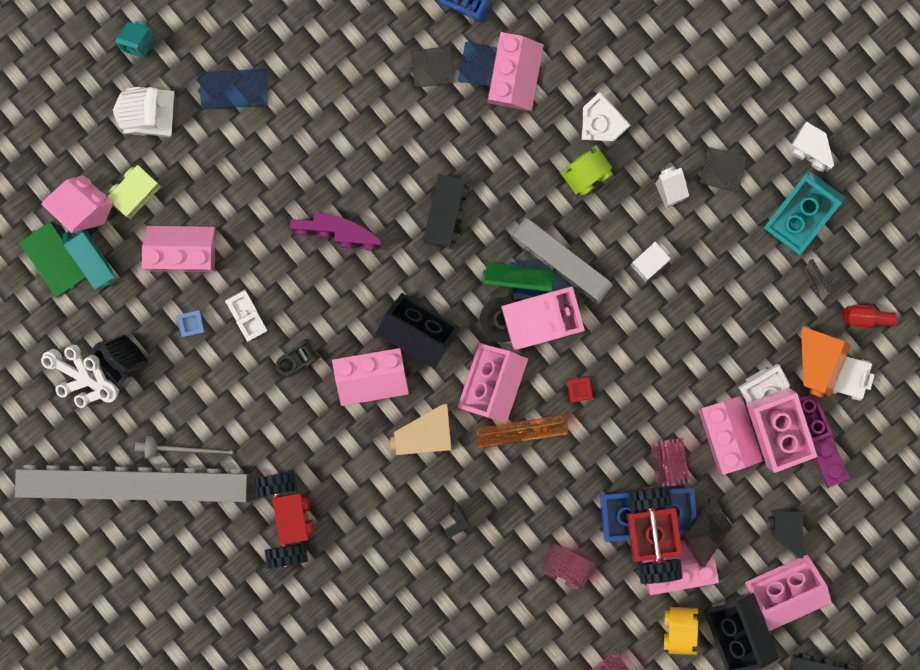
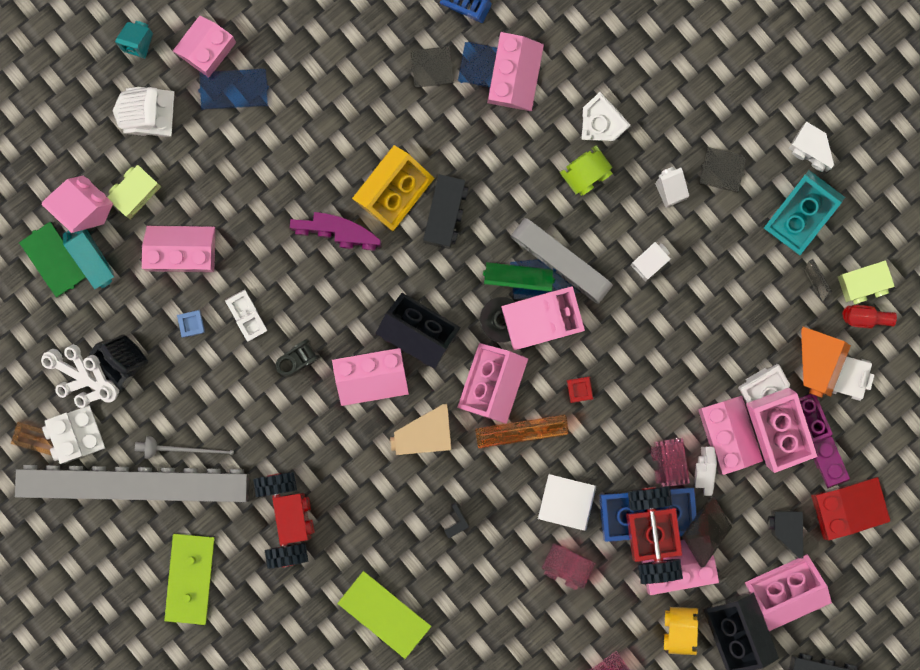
(19, 425): none -> clear orange tile
(73, 435): none -> white plate
(189, 579): none -> lime piece
(205, 45): none -> bright pink slope
(384, 614): none -> lime piece
(393, 188): none -> yellow slope
(567, 502): none -> white slope
(706, 470): none -> white plate
(850, 508): none -> red slope
(866, 281): none -> yellowish green brick

